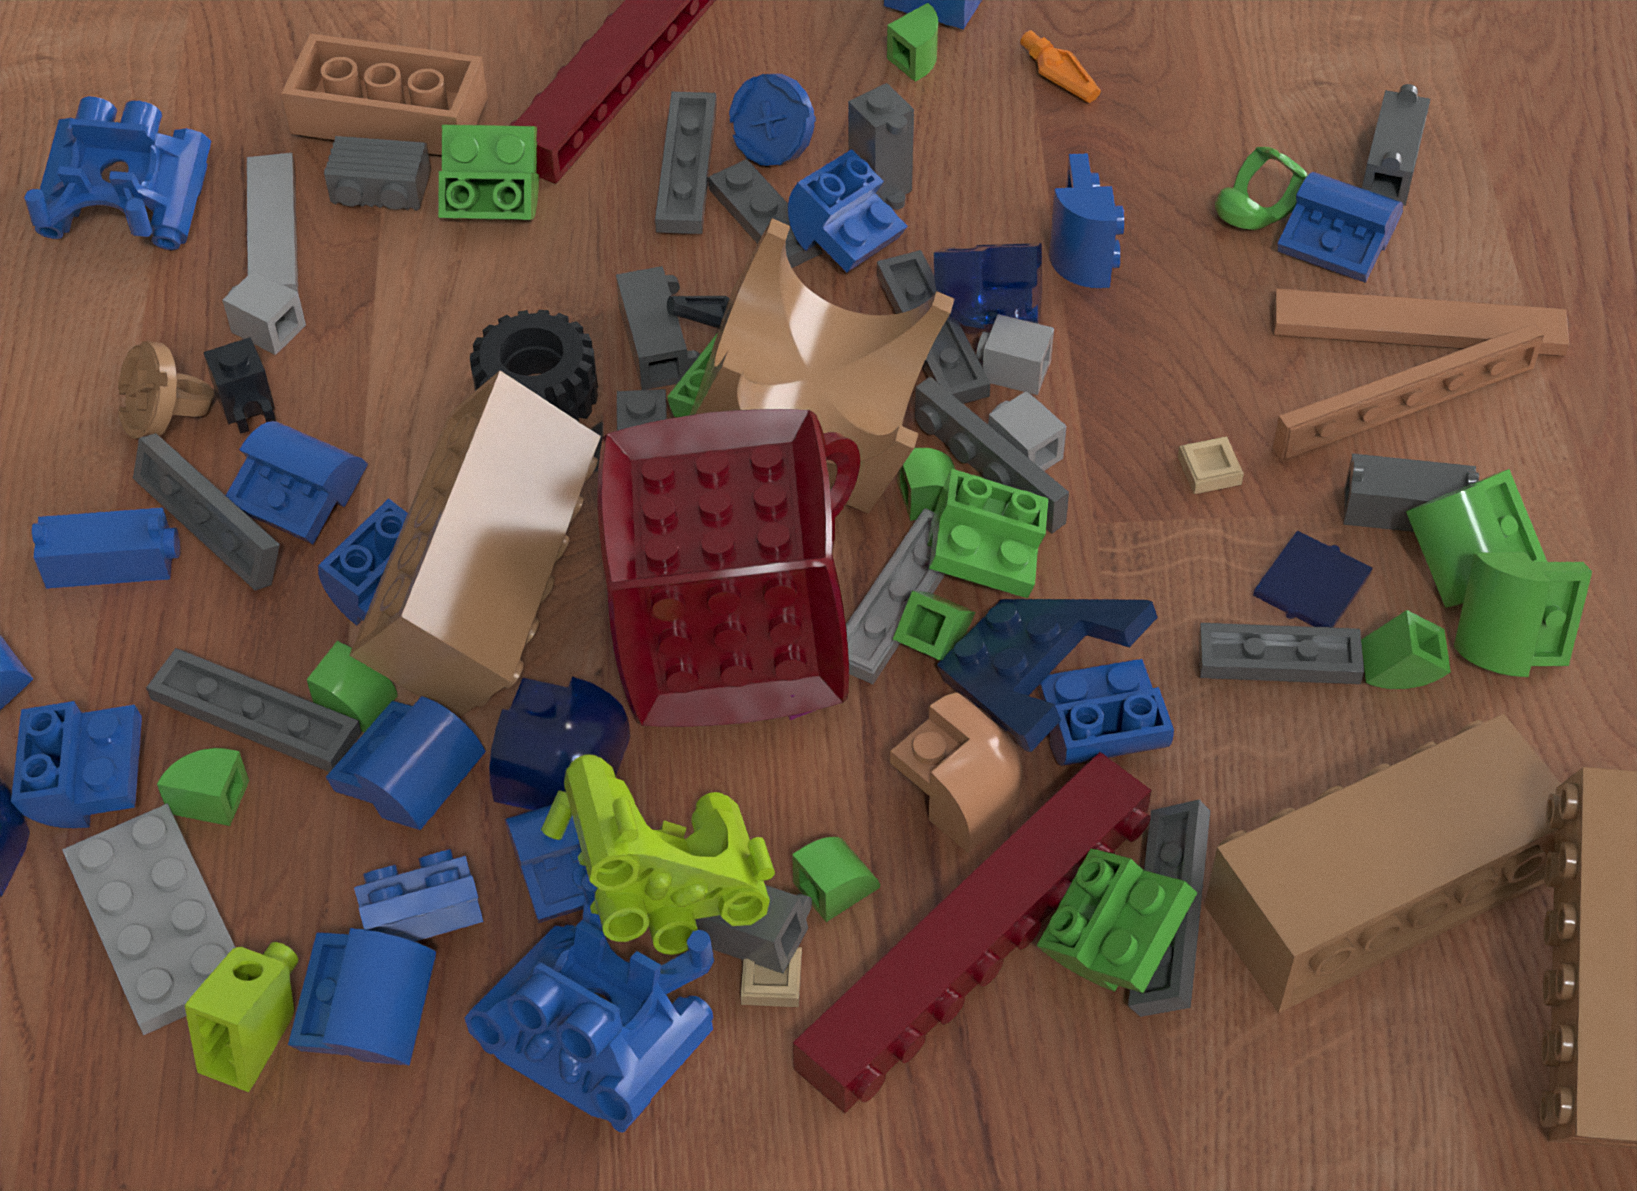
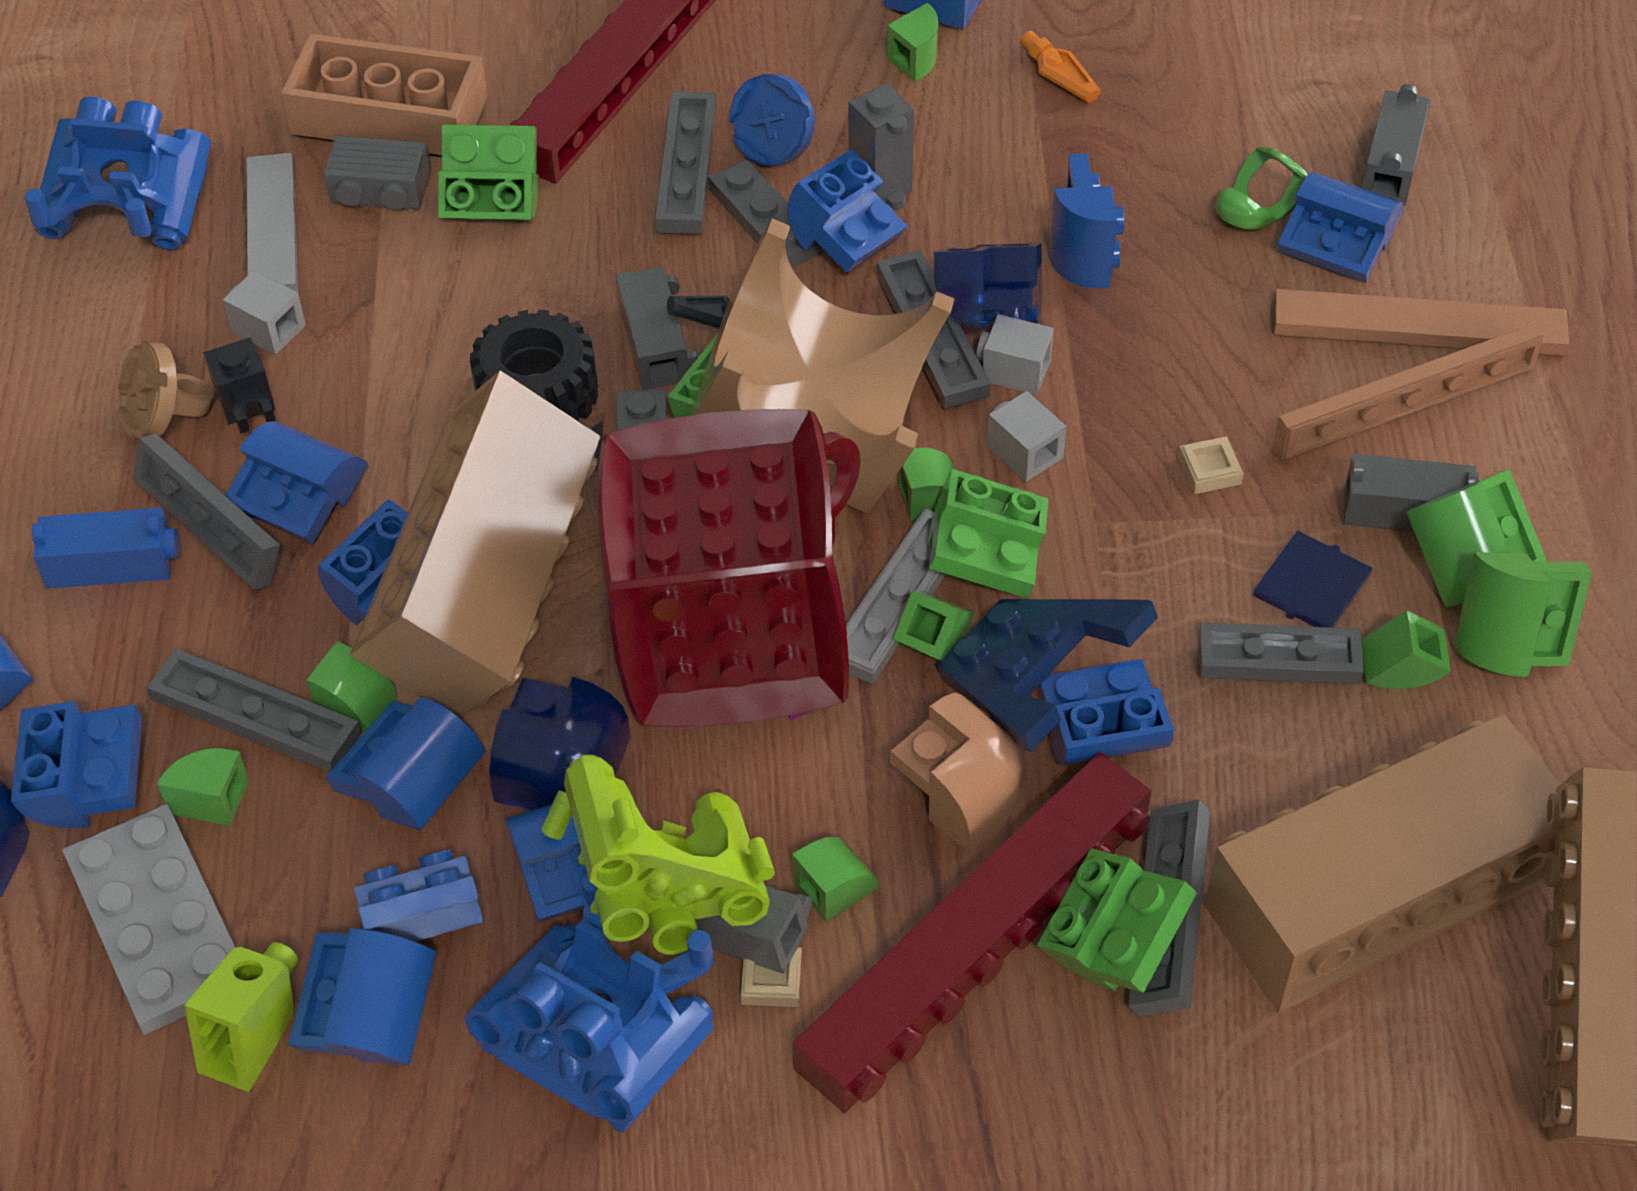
(985, 449): dark grey plate -> none

